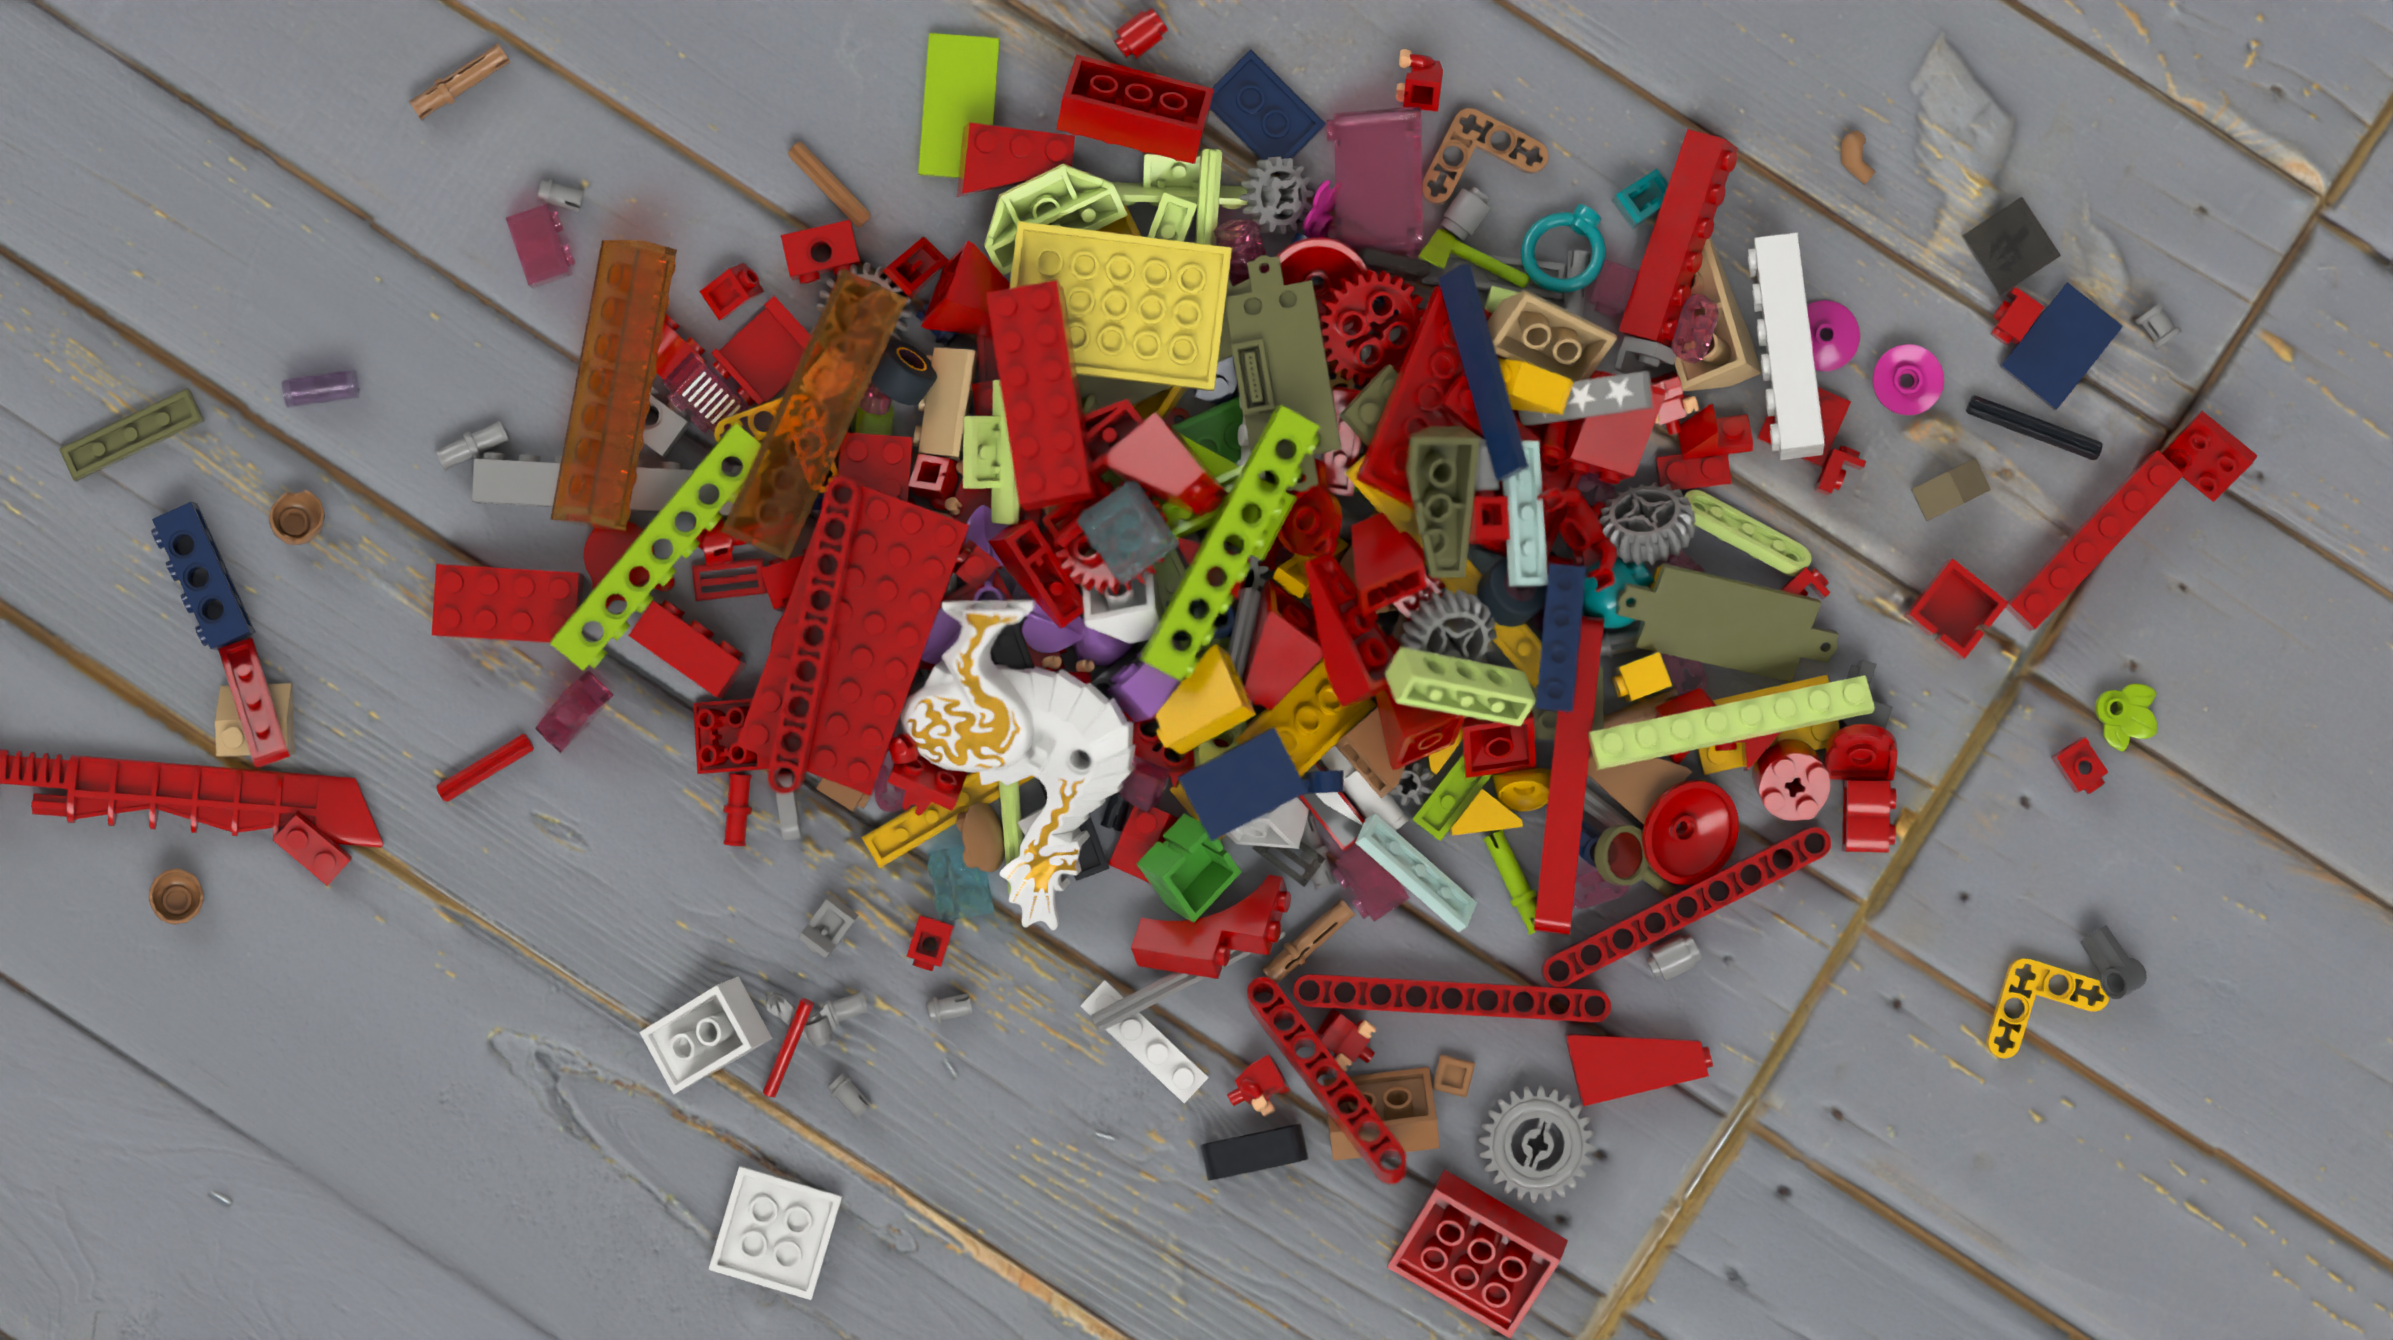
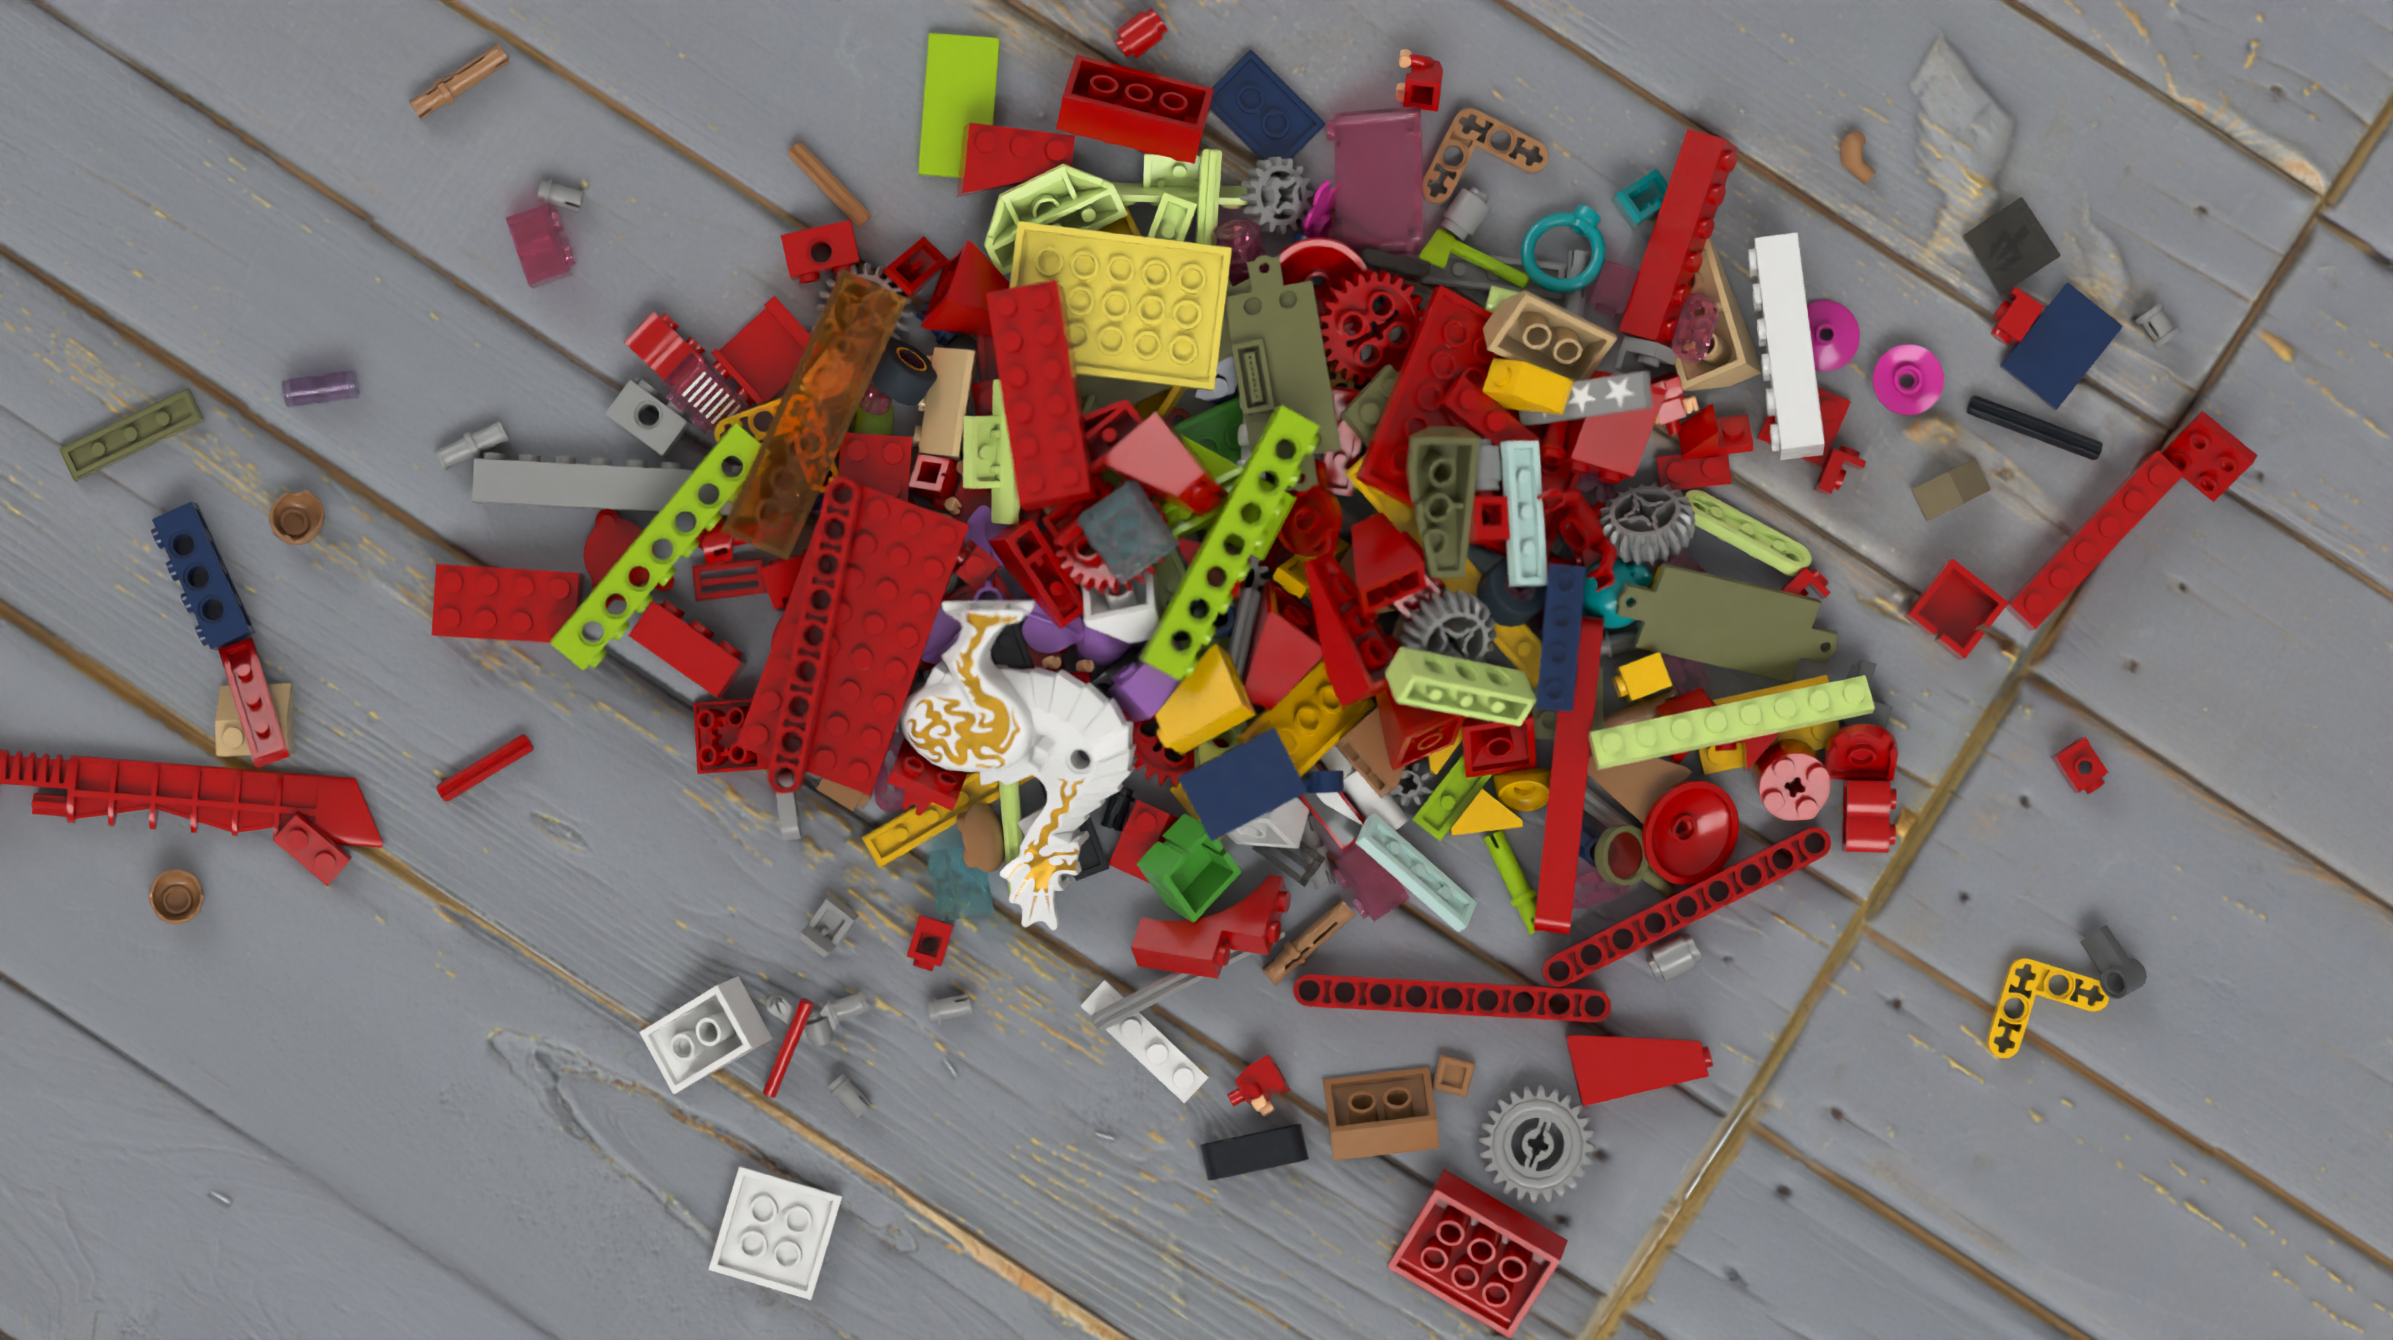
(574, 711): clear pink slope -> none
(614, 384): clear orange slope -> none
(731, 290): red bracket -> none
(737, 809): red pin -> none
(903, 749): red hinge -> none
(1144, 784): clear pink brick -> none
(1329, 1096): red beam -> none
(1346, 1038): red piece -> none
(1483, 372): dark blue tile -> none
(2131, 717): lime plate -> none

